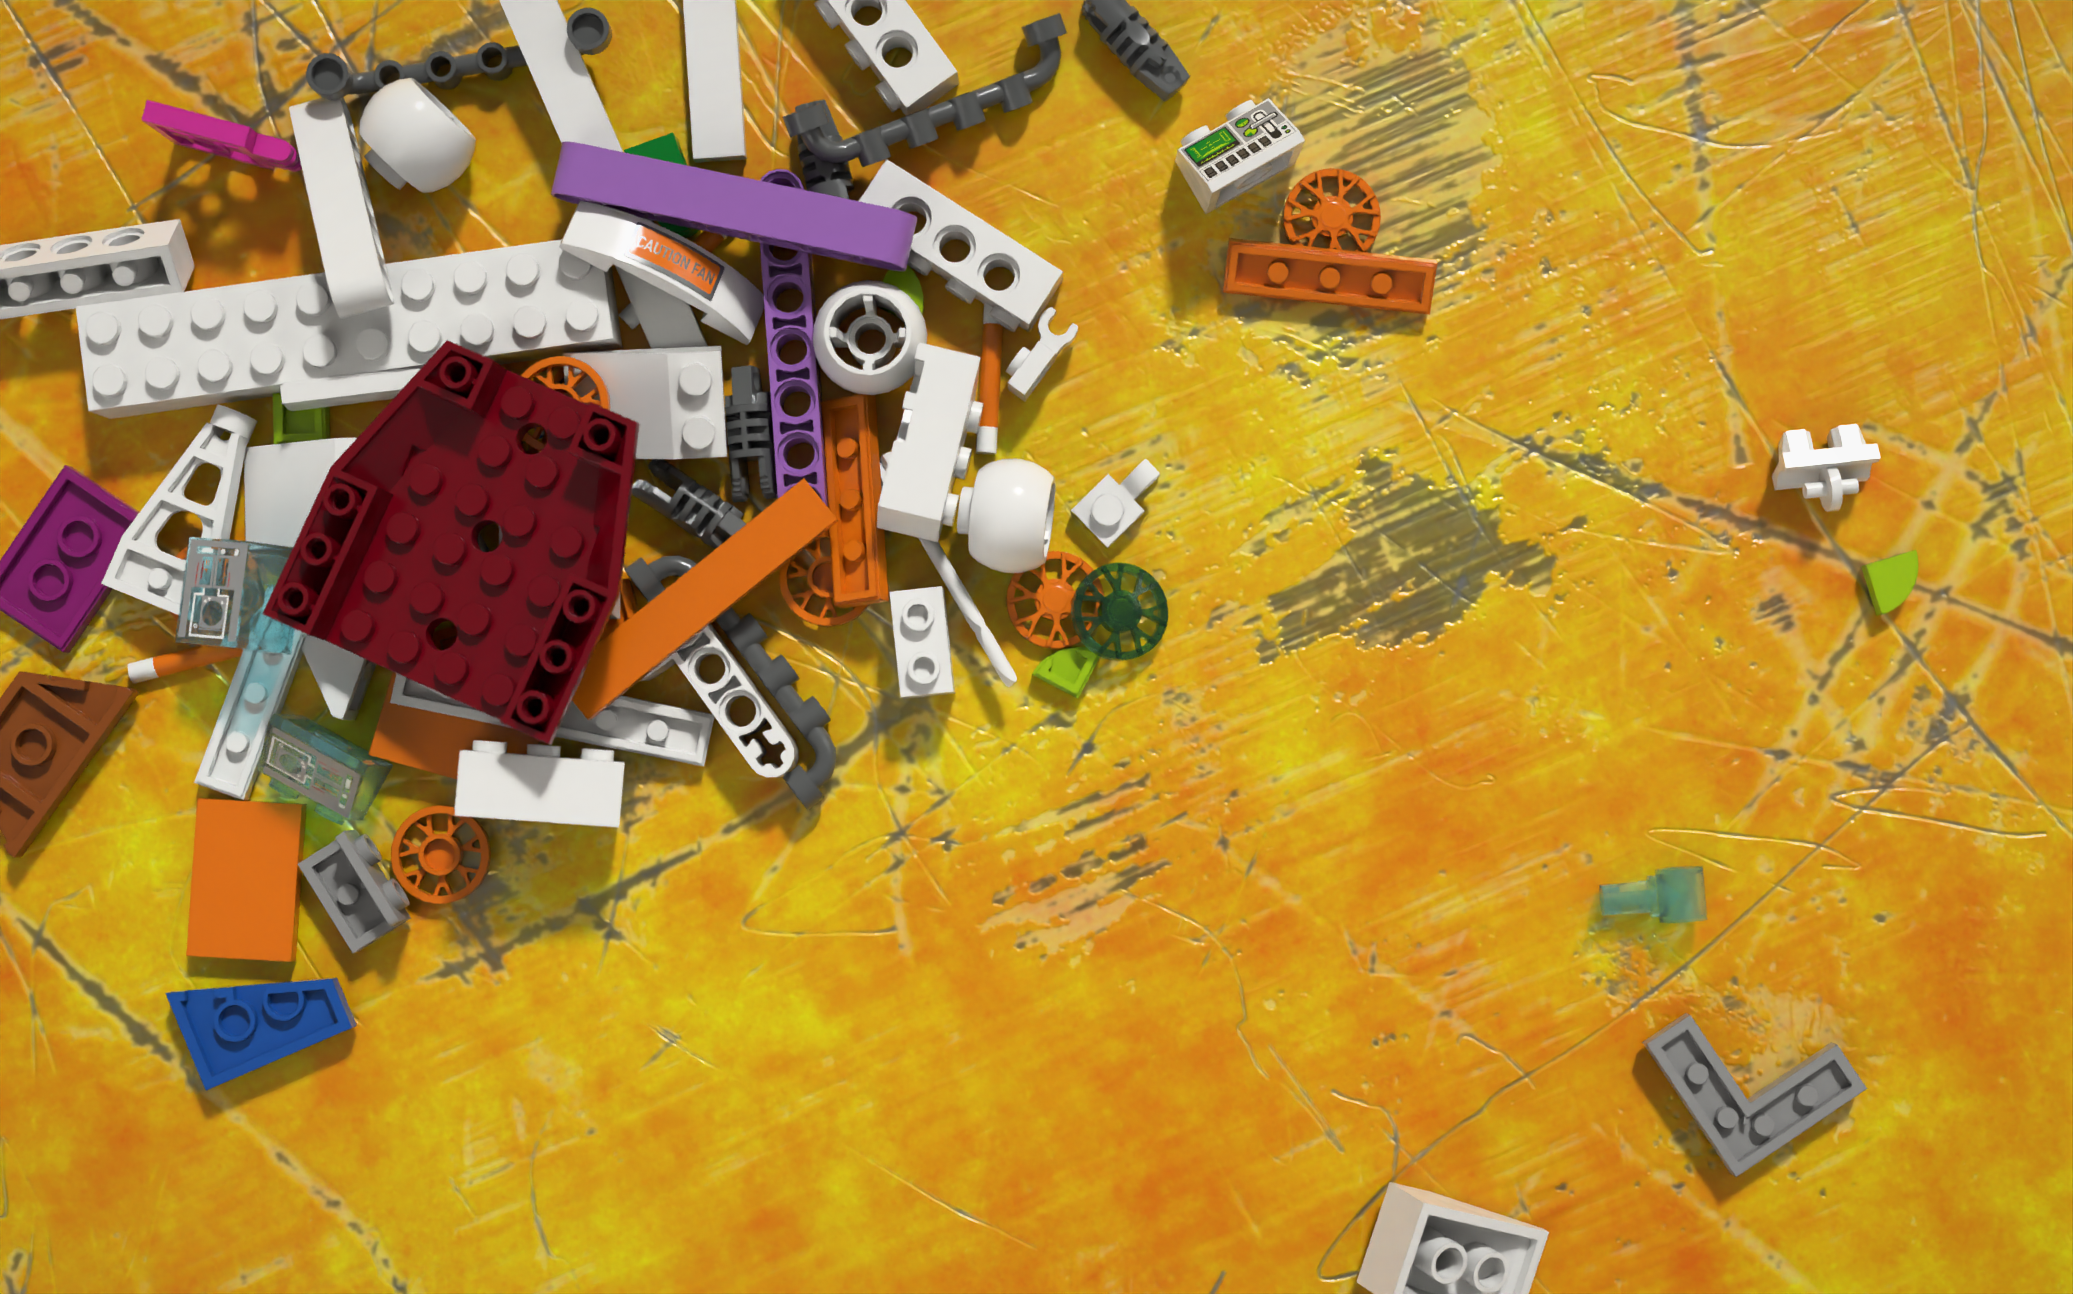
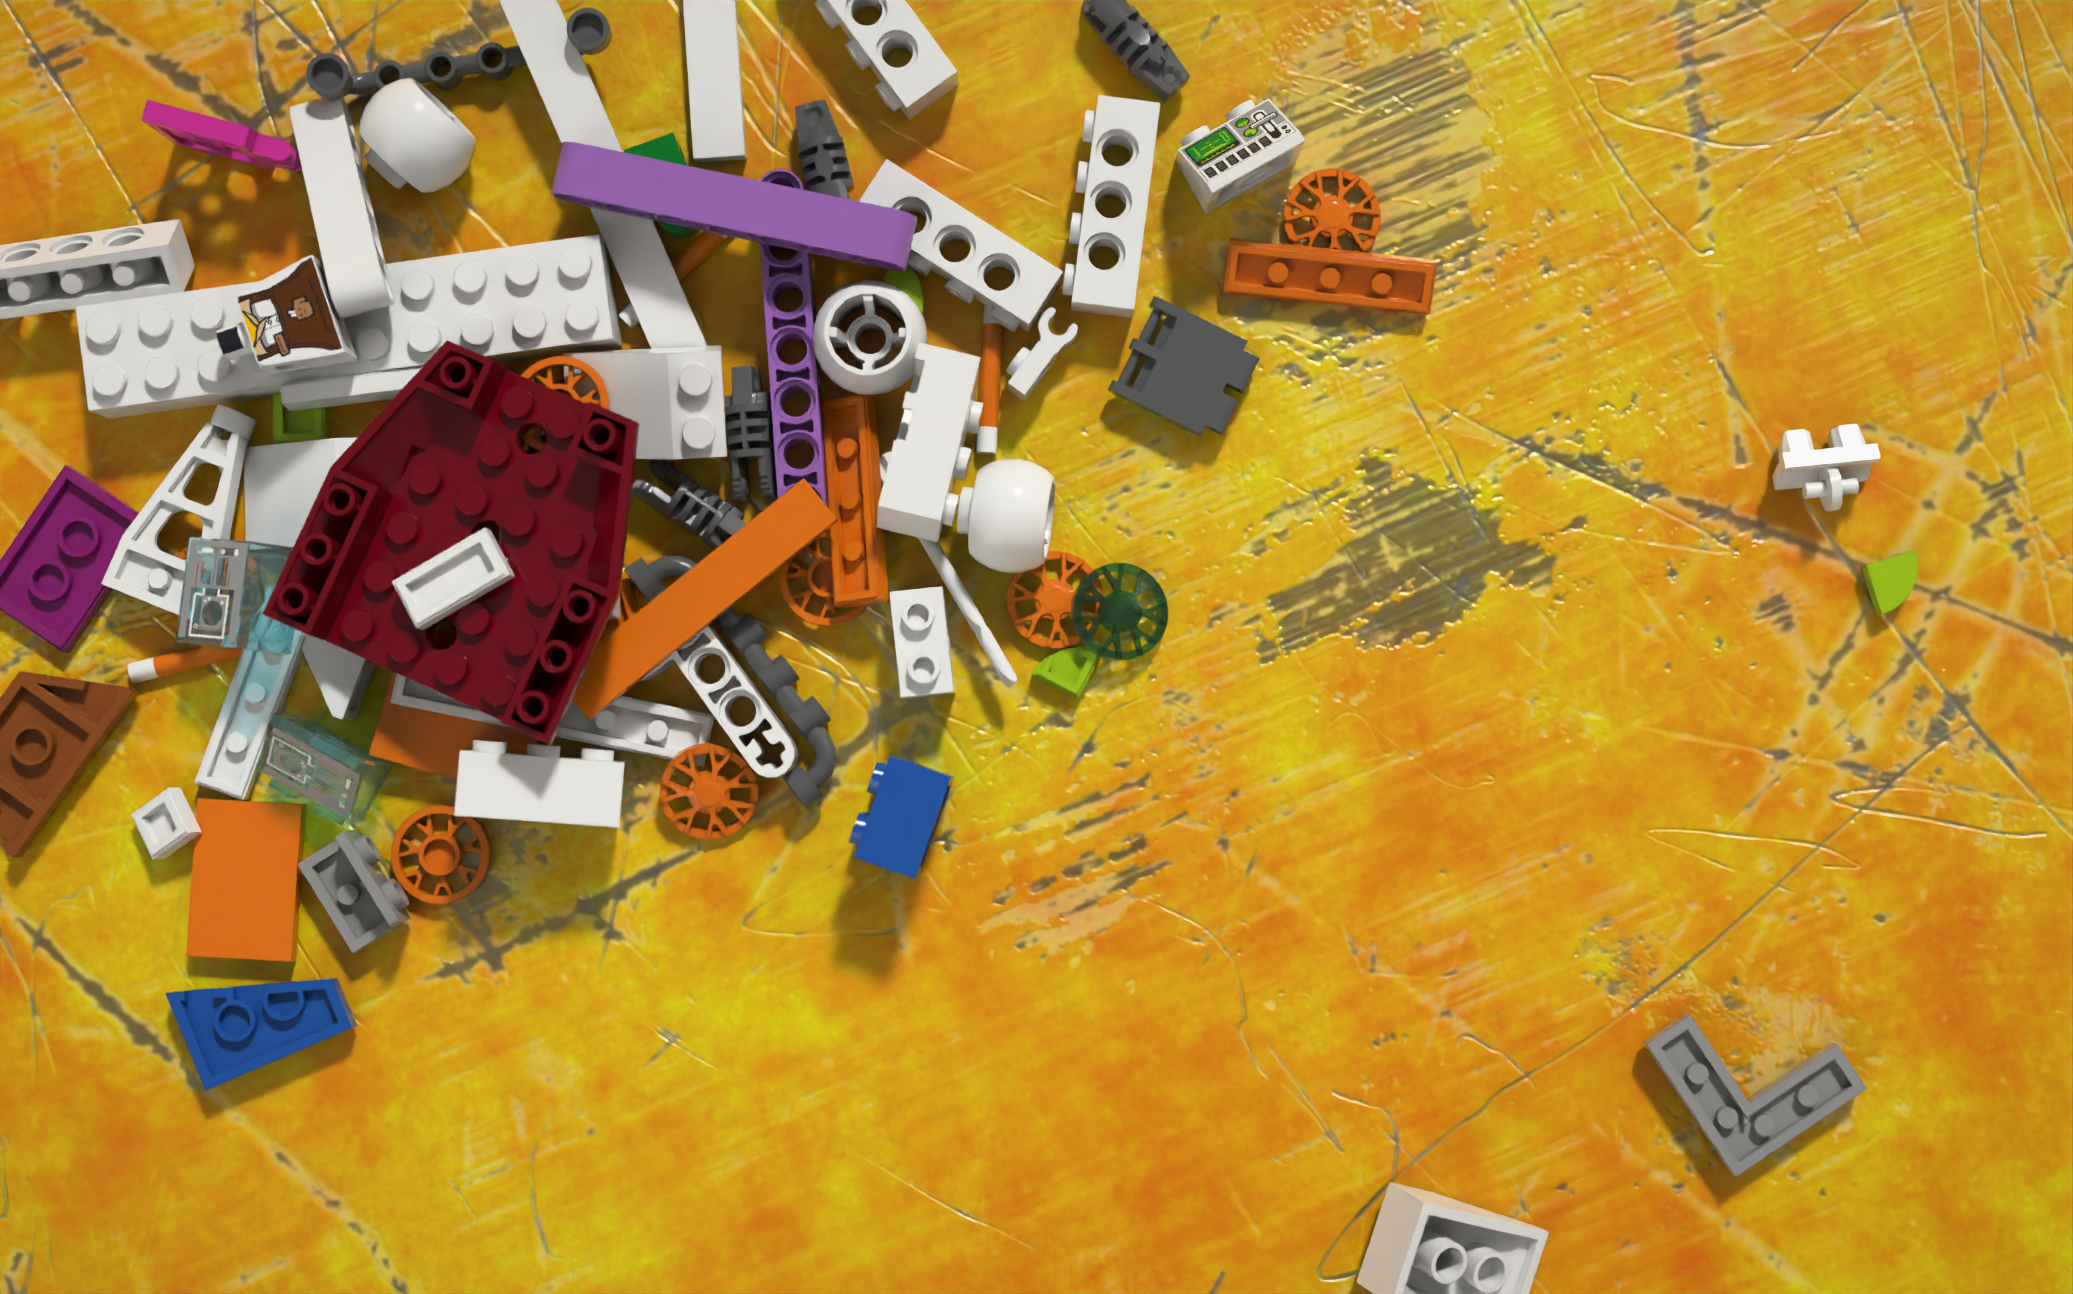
(166, 823): none -> white tile
(289, 322): none -> torso
(453, 579): none -> white tile
(669, 263): white slope -> none
(709, 791): none -> orange wheel
(901, 816): none -> blue brick
(920, 126): dark grey bar -> none
(1112, 507): white plate -> none
(1134, 127): none -> white brick
(1186, 370): none -> dark grey plate
(1670, 894): clear light blue pin -> none

